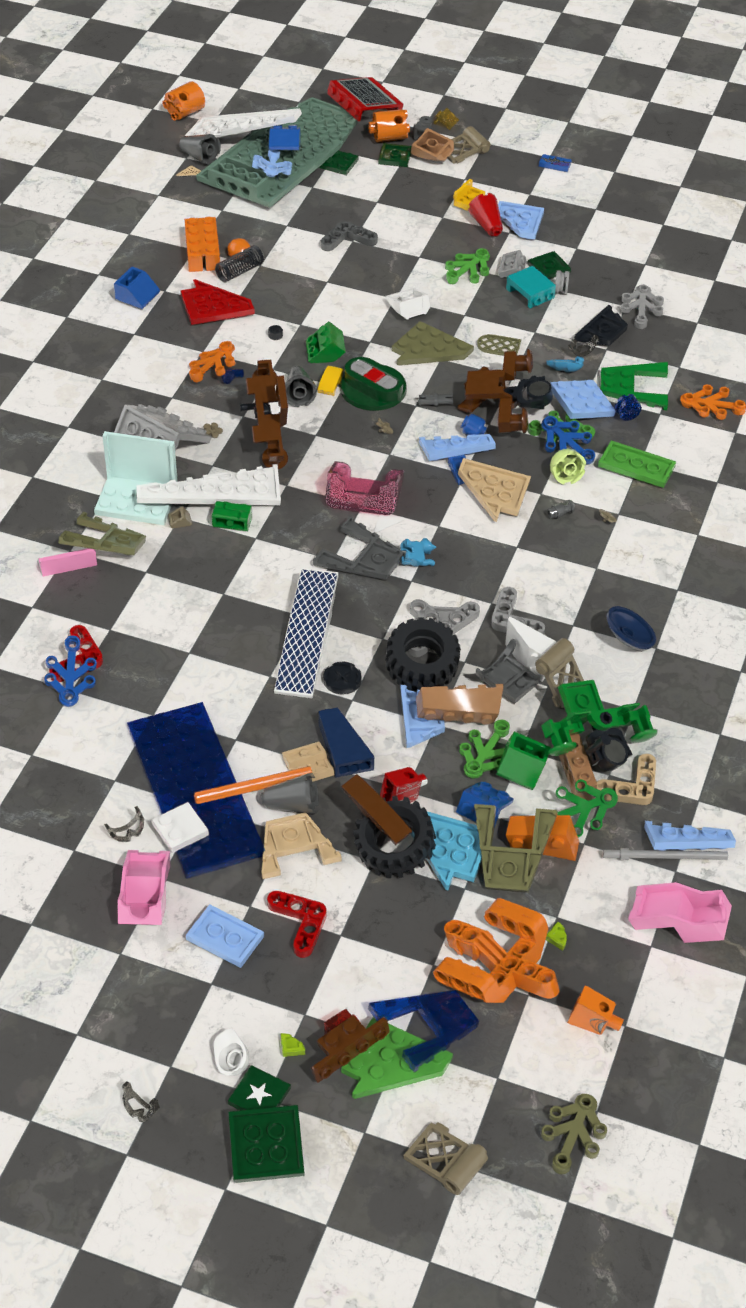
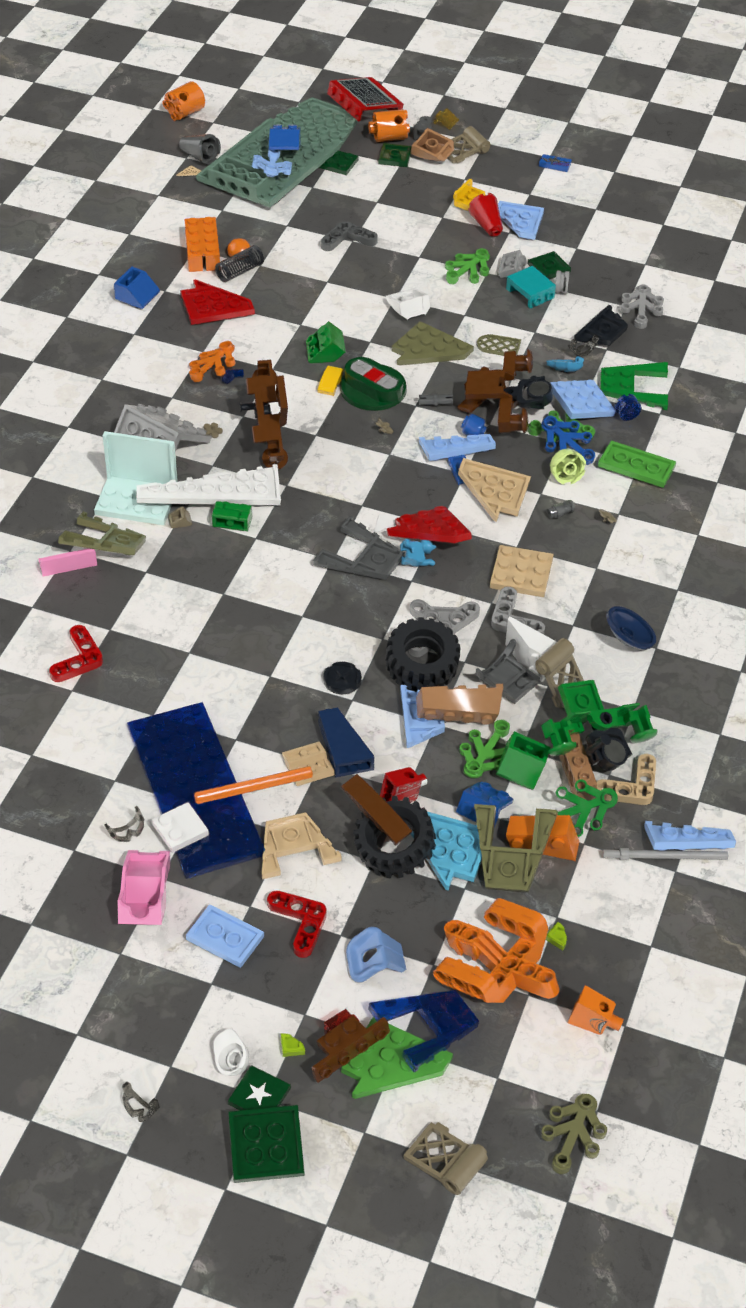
(70, 675): blue plant -> none
(237, 123): white wing -> none
(275, 332): black axle -> none
(293, 795): dark grey cone -> none
(299, 387): dark grey cone -> none
(306, 633): dark blue slope -> none
(362, 494): clear pink windscreen -> none
(388, 954): none -> medium blue piece
(430, 525): none -> red wing
(522, 570): none -> tan plate
(692, 912): bright pink piece -> none
(711, 403): orange plant -> none

